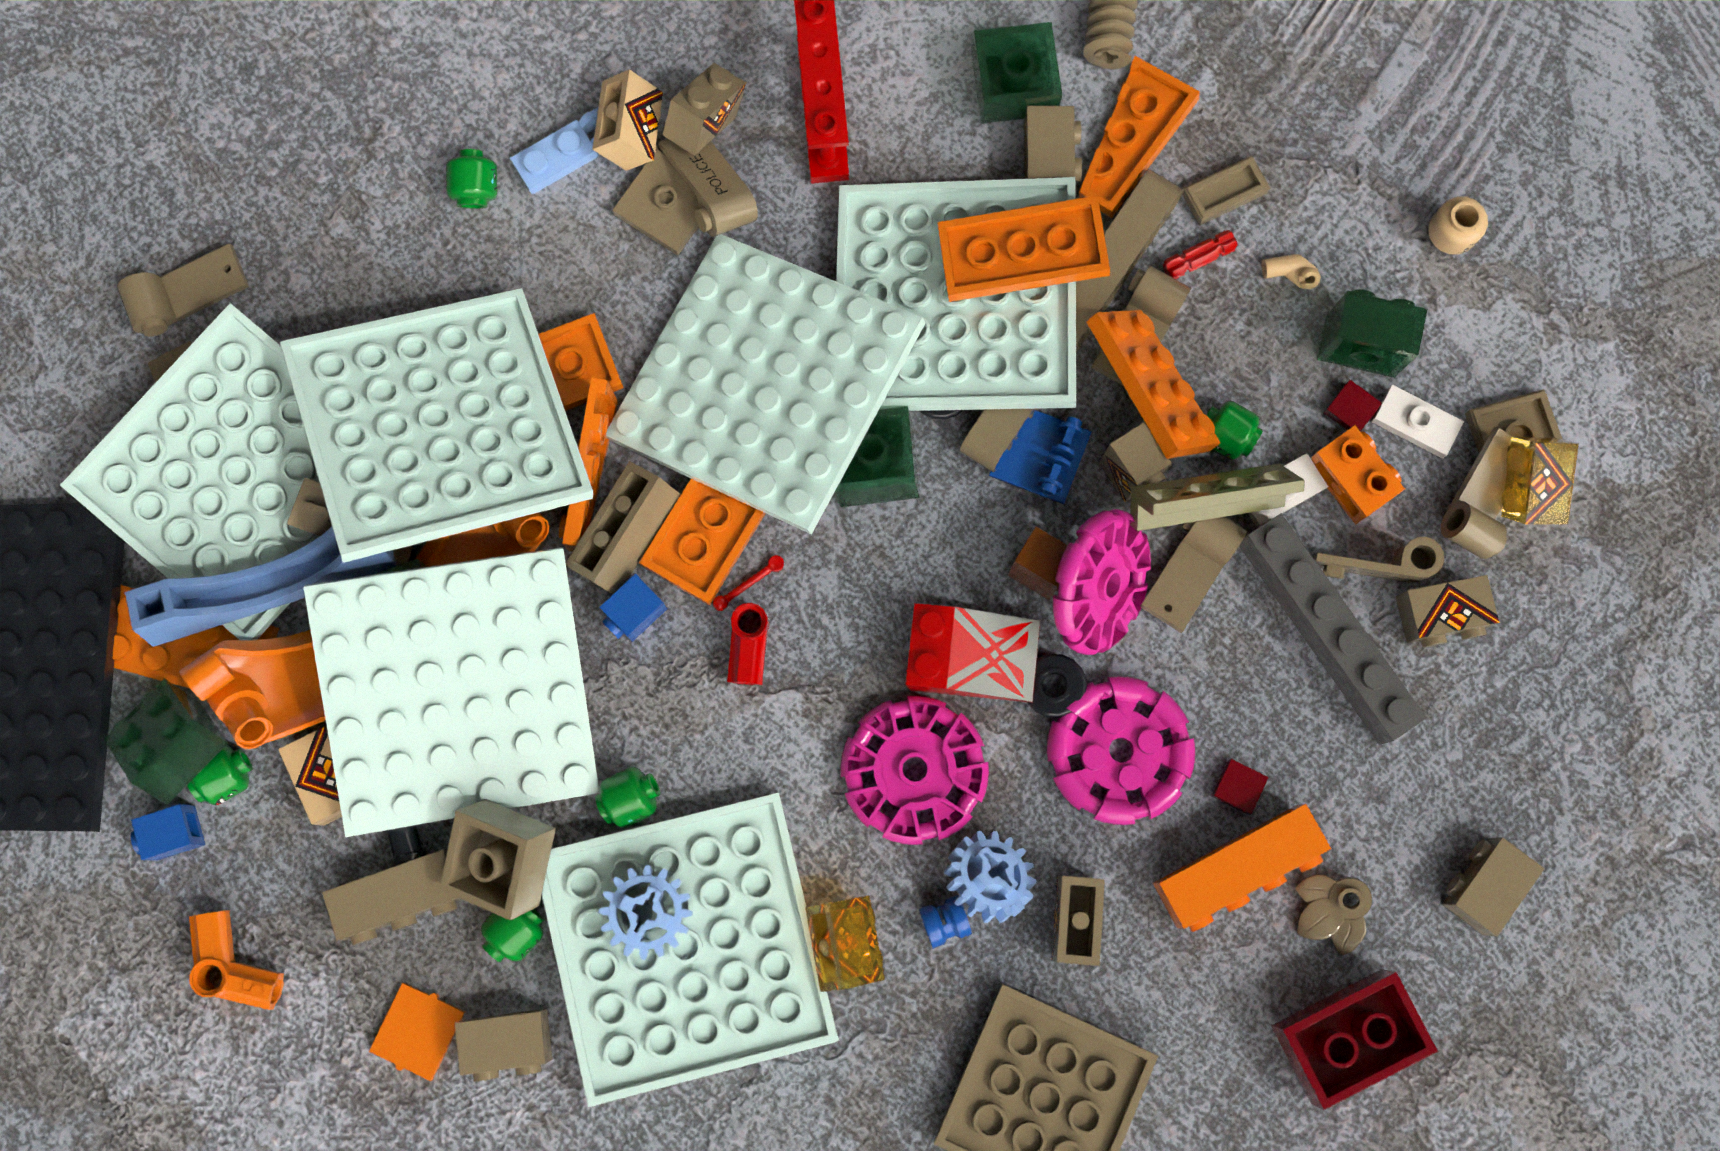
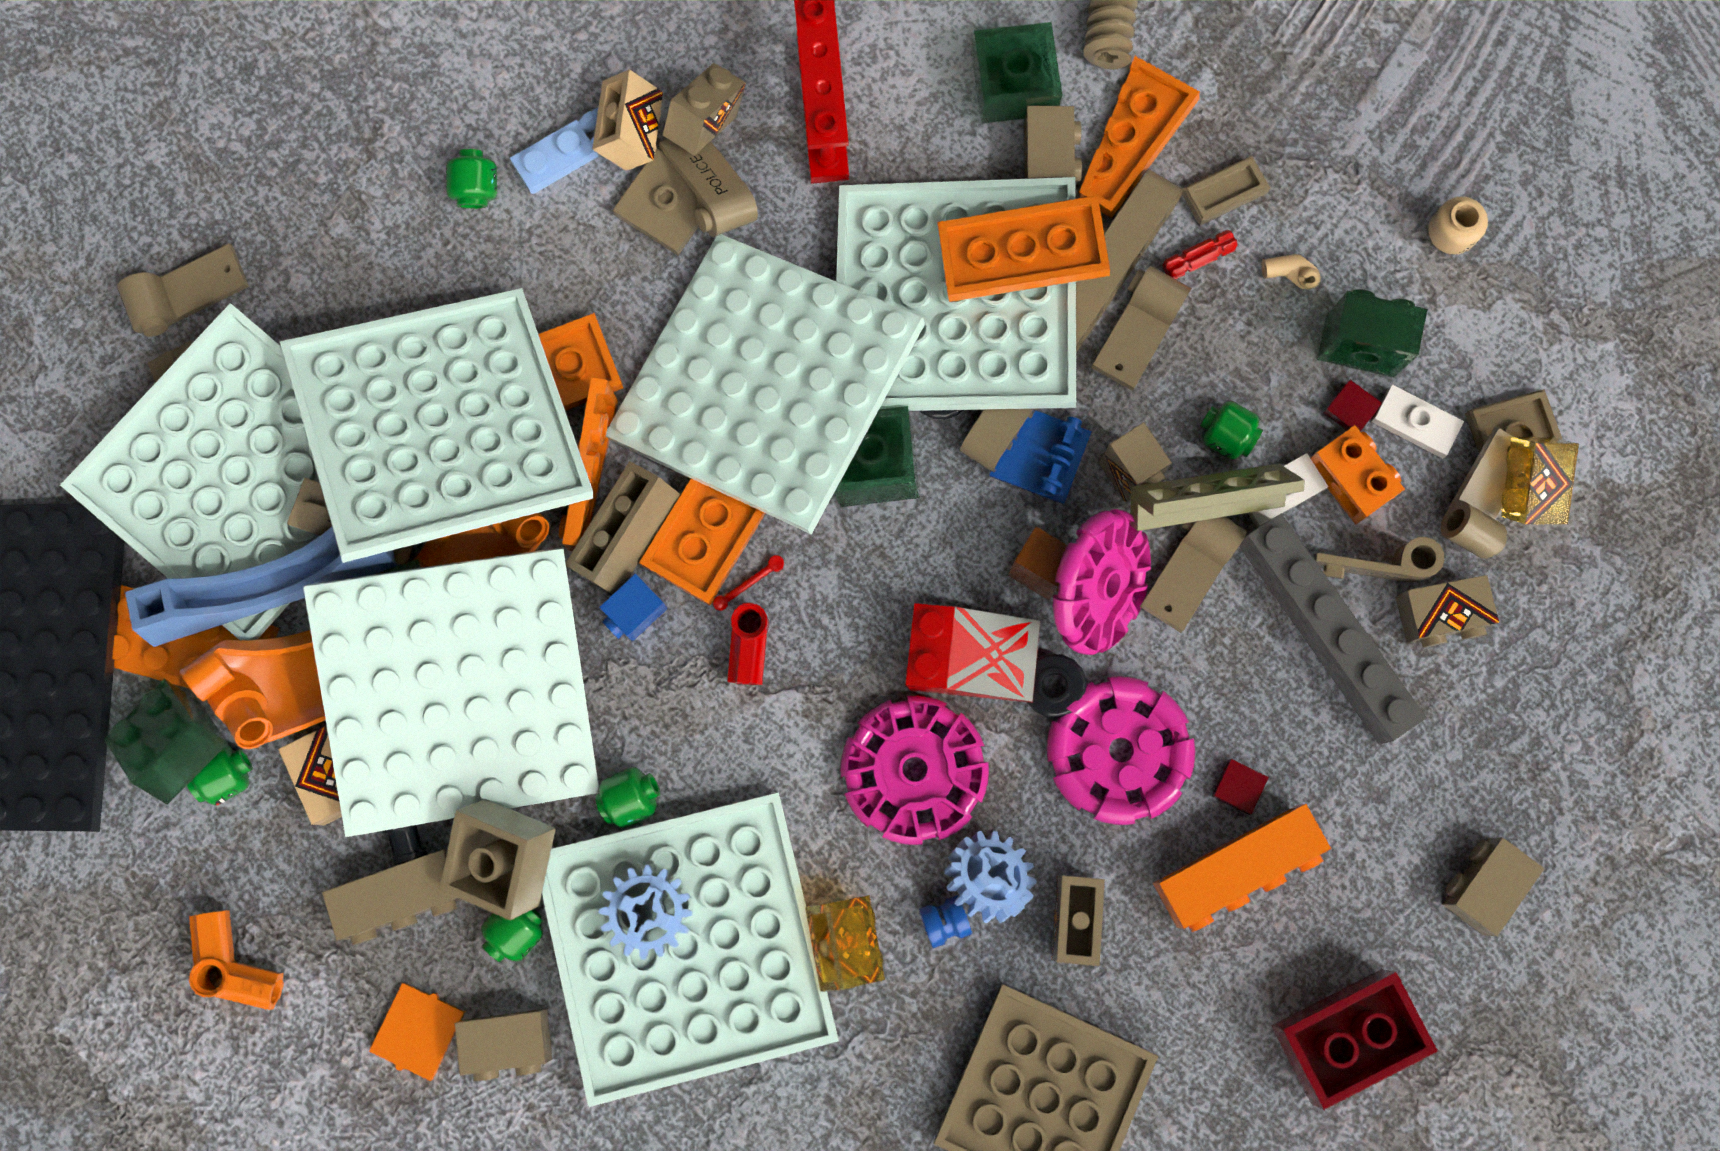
(167, 832): blue brick -> none
(1154, 383): orange plate -> none
(1329, 916): dark tan plate -> none

